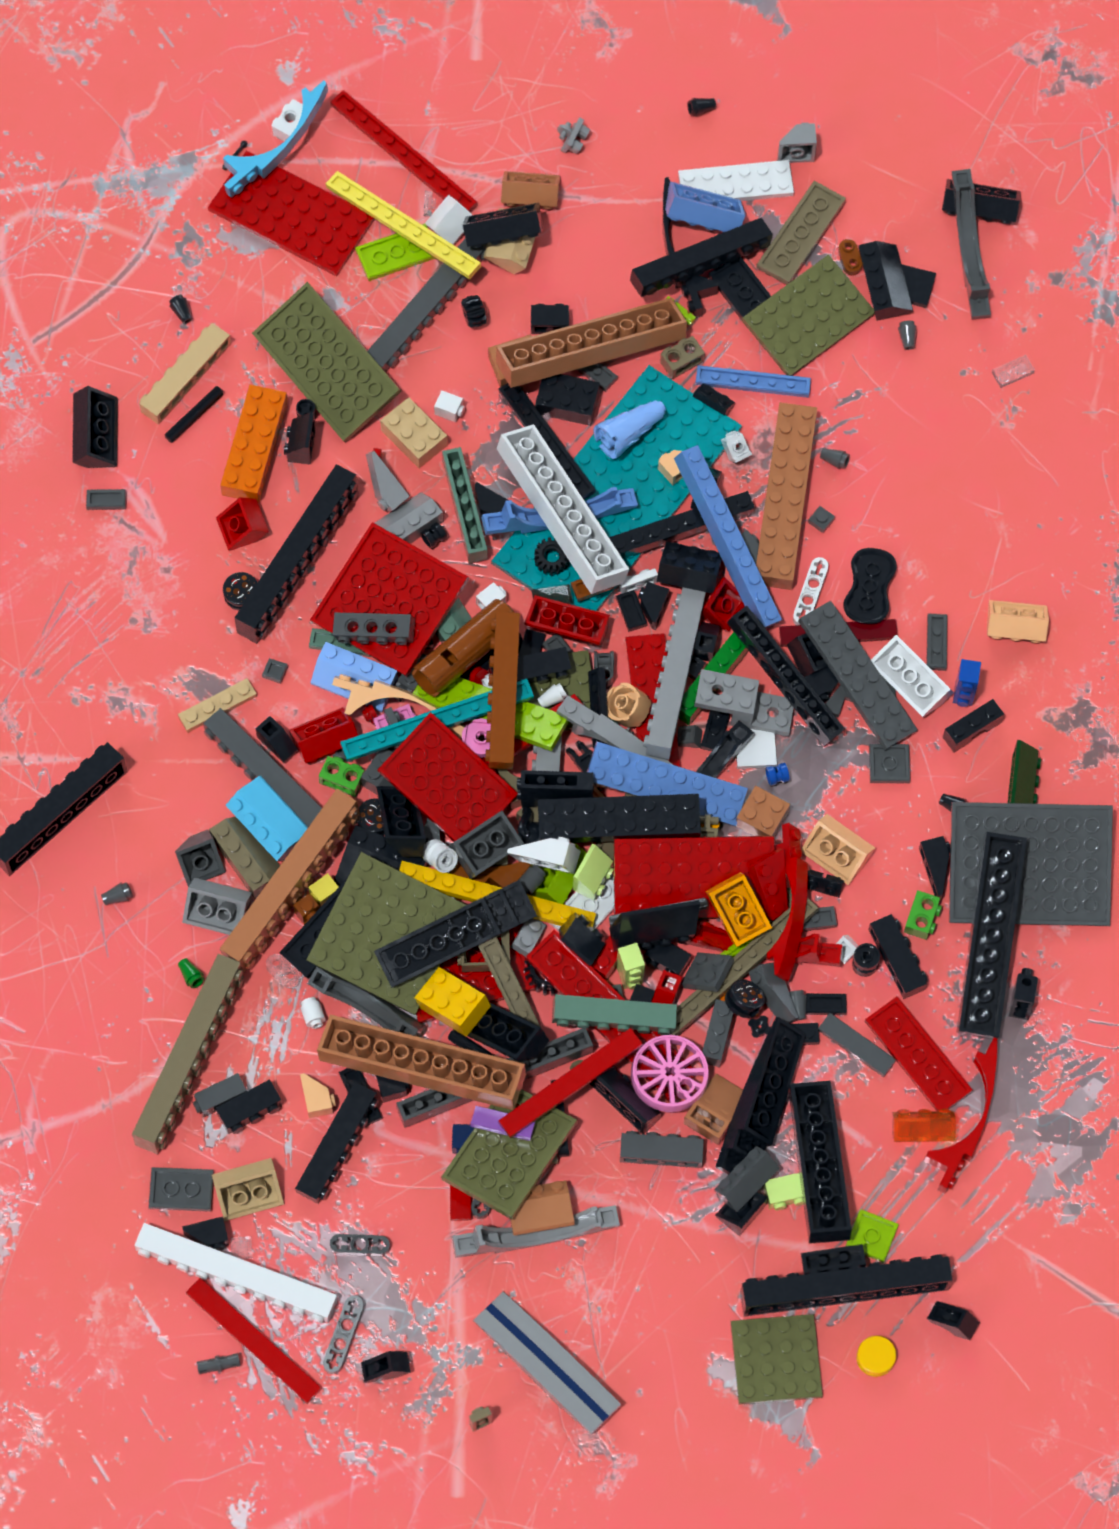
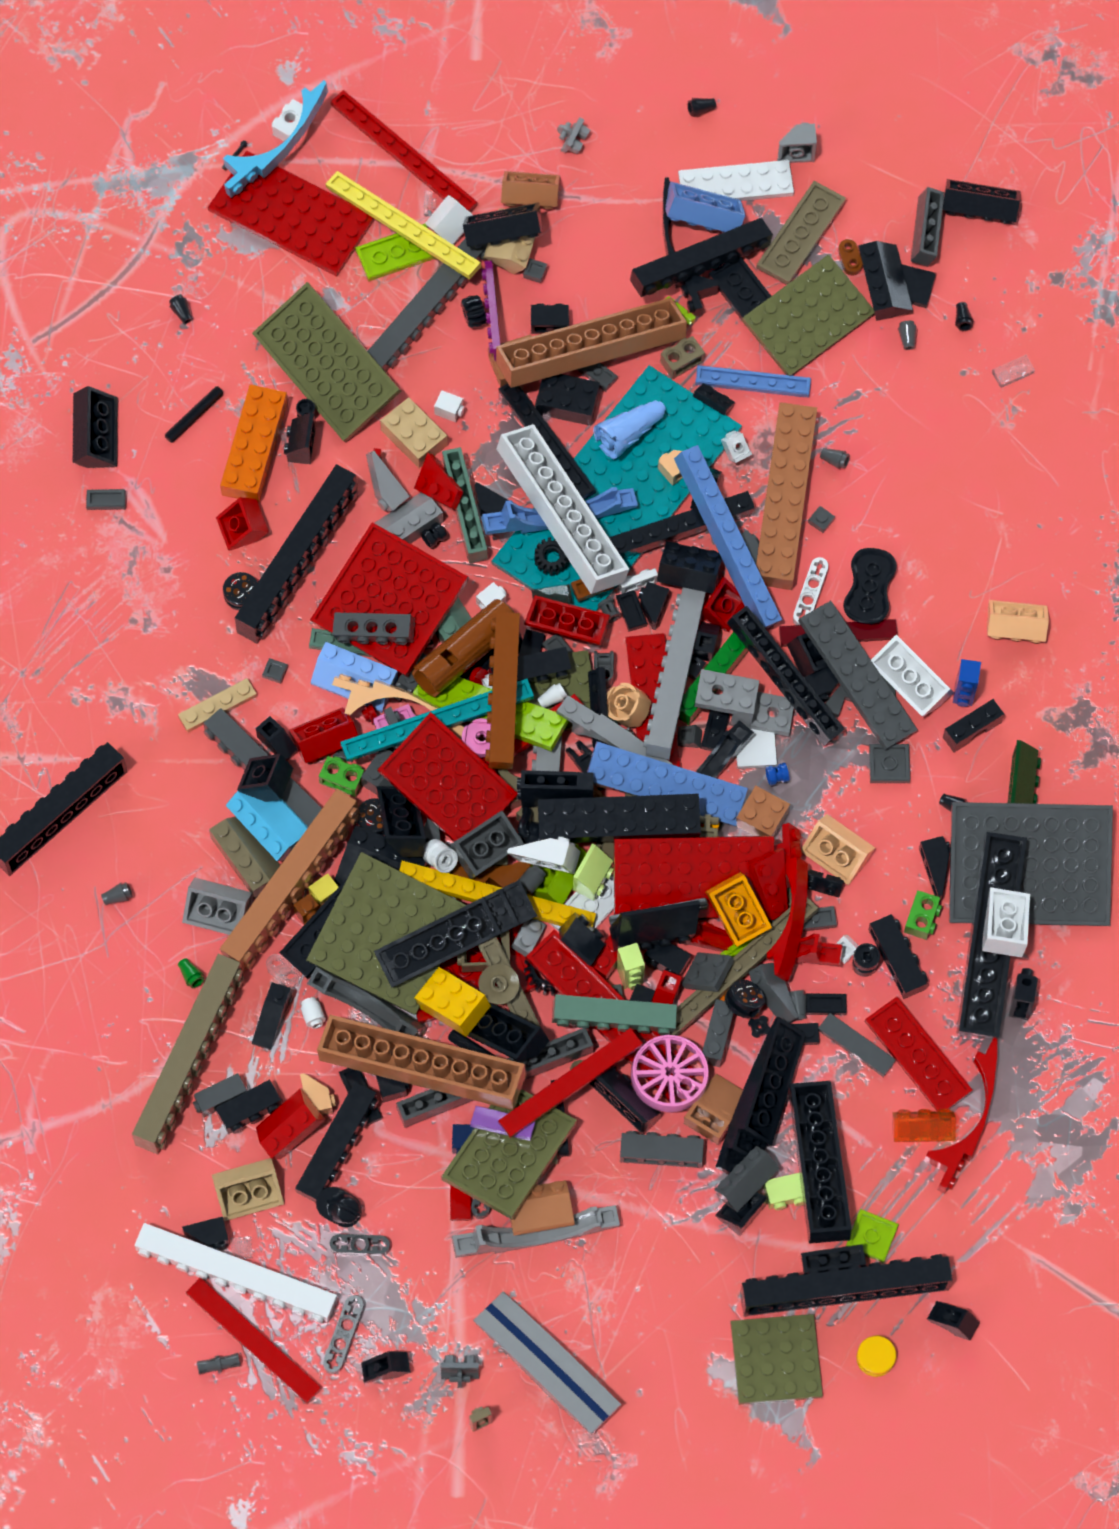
(181, 1189): dark grey tile -> none
(184, 373): tan brick -> none
(199, 857): dark grey slope -> none
(266, 777): none -> black slope
(272, 1015): none -> black slope
(288, 1125): none -> red slope
(338, 1206): none -> black piece
(437, 484): none -> red wing
(459, 1371): none -> dark grey hips
(491, 304): none -> magenta plate
(501, 994): none -> dark tan dish
(535, 270): none -> dark grey plate
(606, 605): none -> dark grey bush
(927, 226): none -> dark grey brick
(937, 642): dark grey tile -> none
(963, 317): none -> black cone
(974, 275): dark grey slope -> none
(1006, 922): none -> white slope

